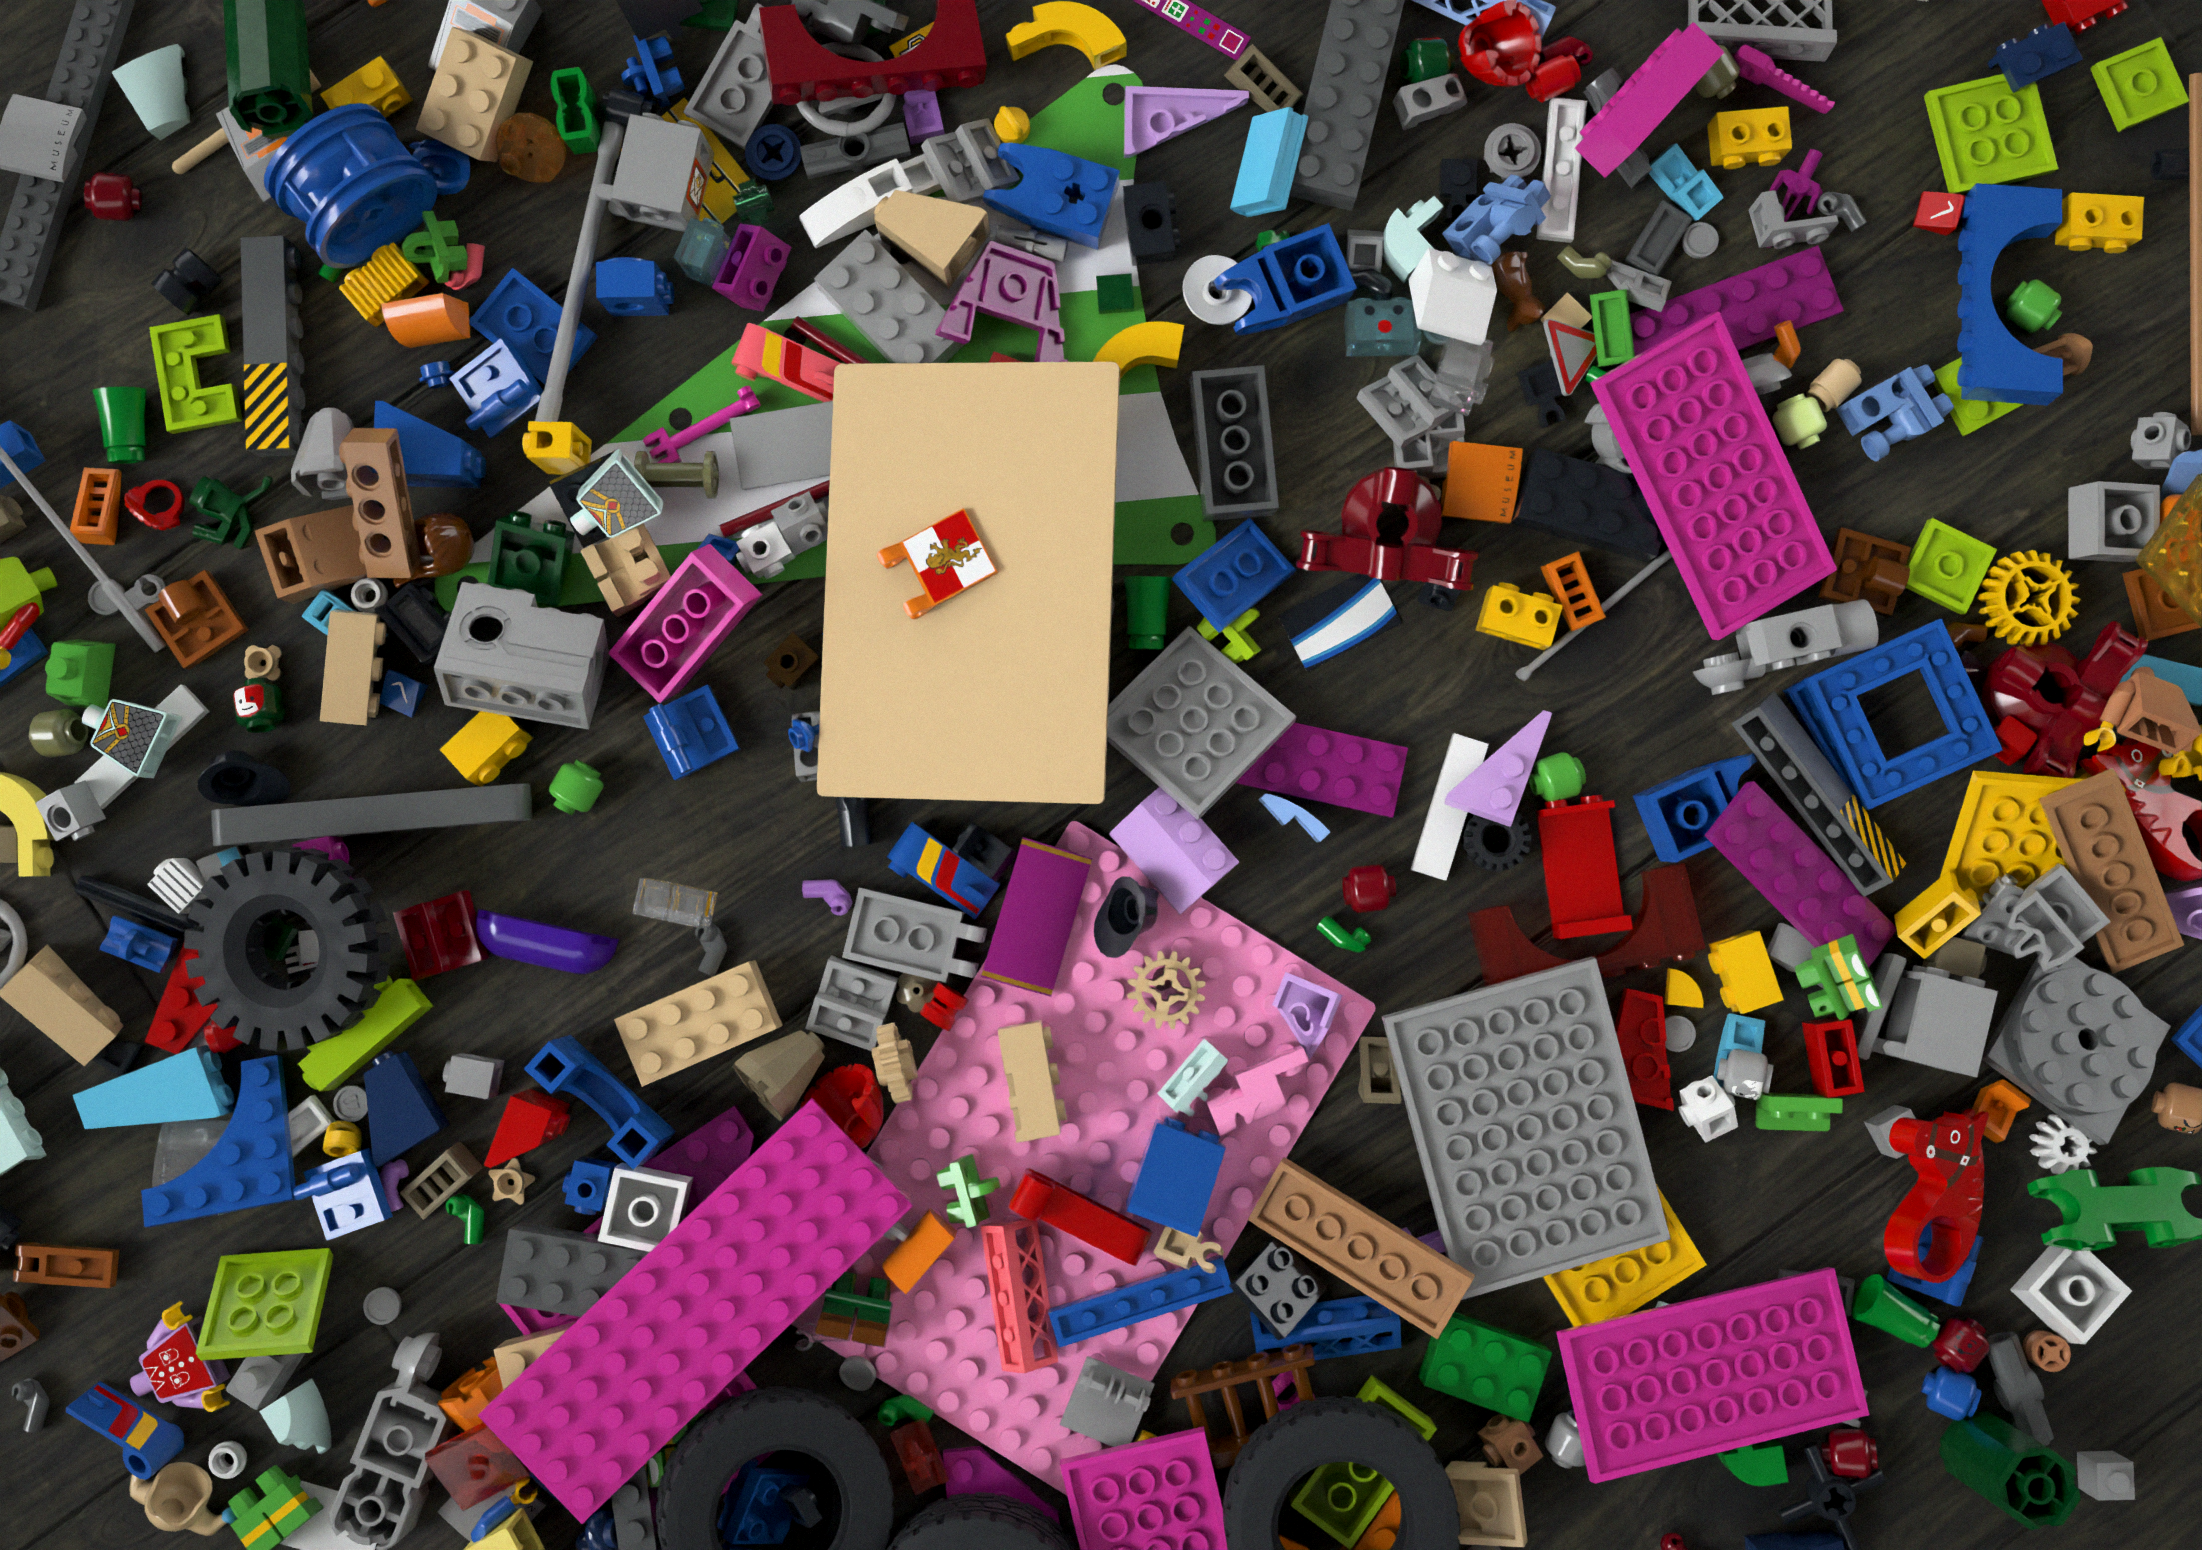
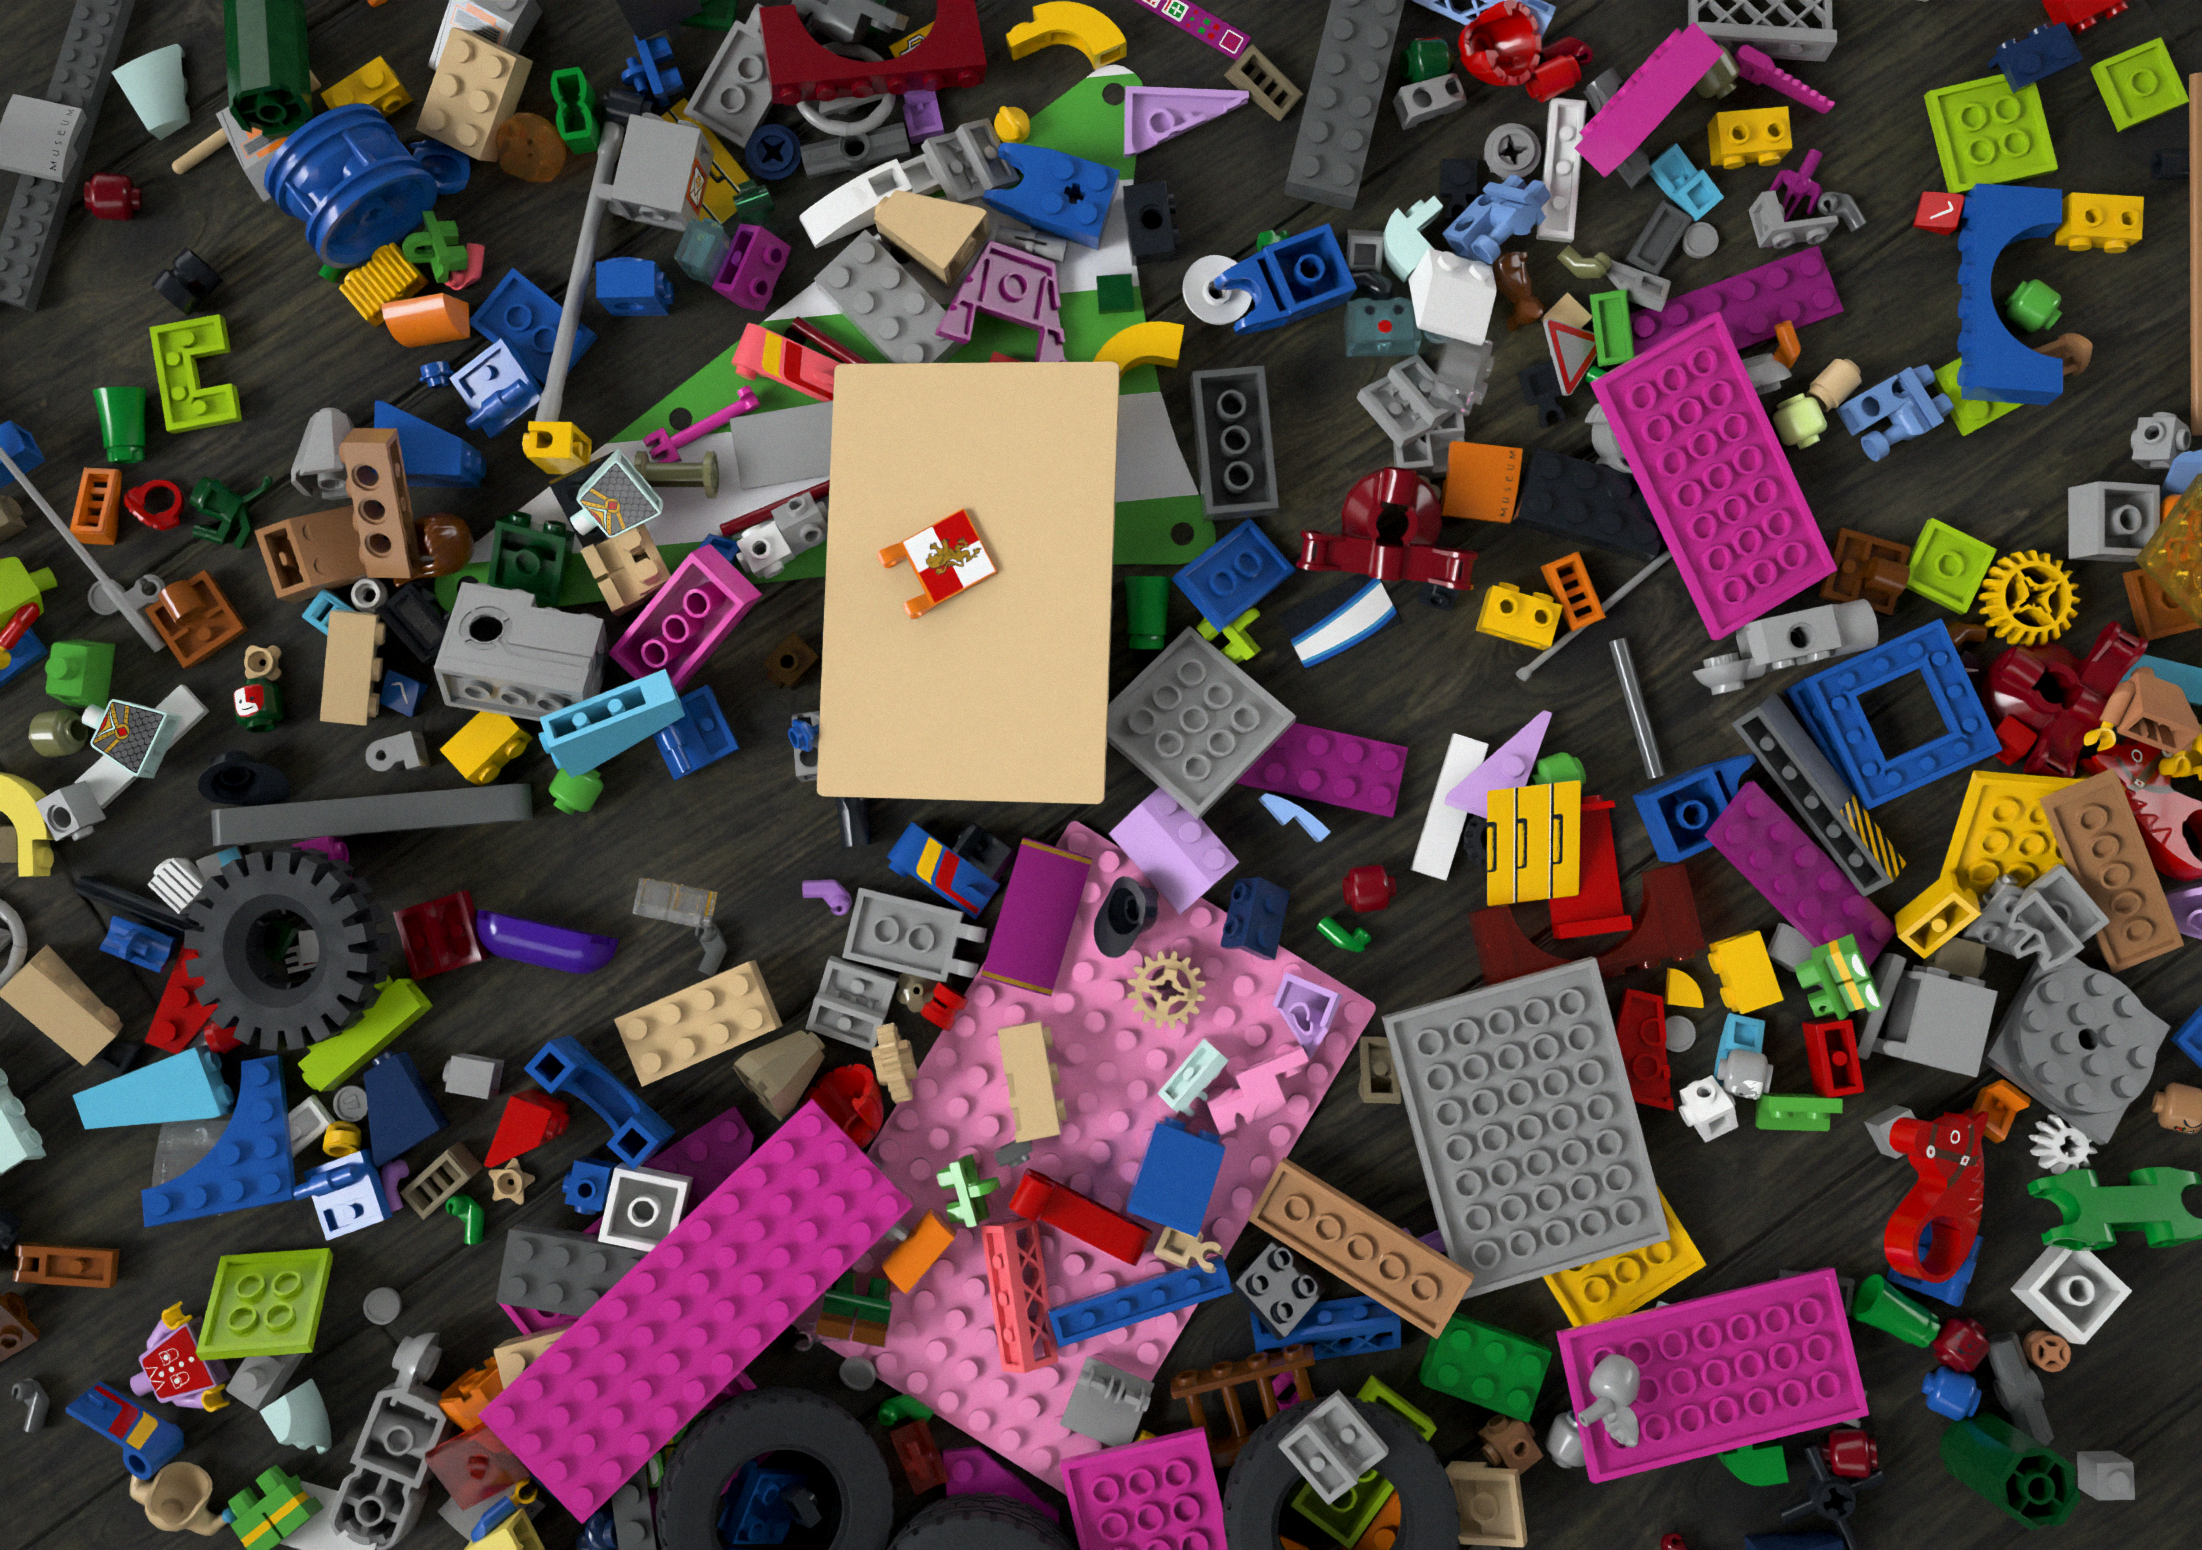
(220, 1467): white plate -> none
(272, 345): dark grey brick -> none
(398, 750): none -> light grey leg
(609, 722): none -> medium azure slope
(1013, 1153): none -> dark grey plate
(1255, 917): none -> dark blue bracket
(1269, 162): medium azure piece -> none
(1333, 1447): none -> light grey slope
(1533, 842): none -> yellow sticker
(1616, 1386): none -> light grey piece
(1637, 708): none -> dark grey piece

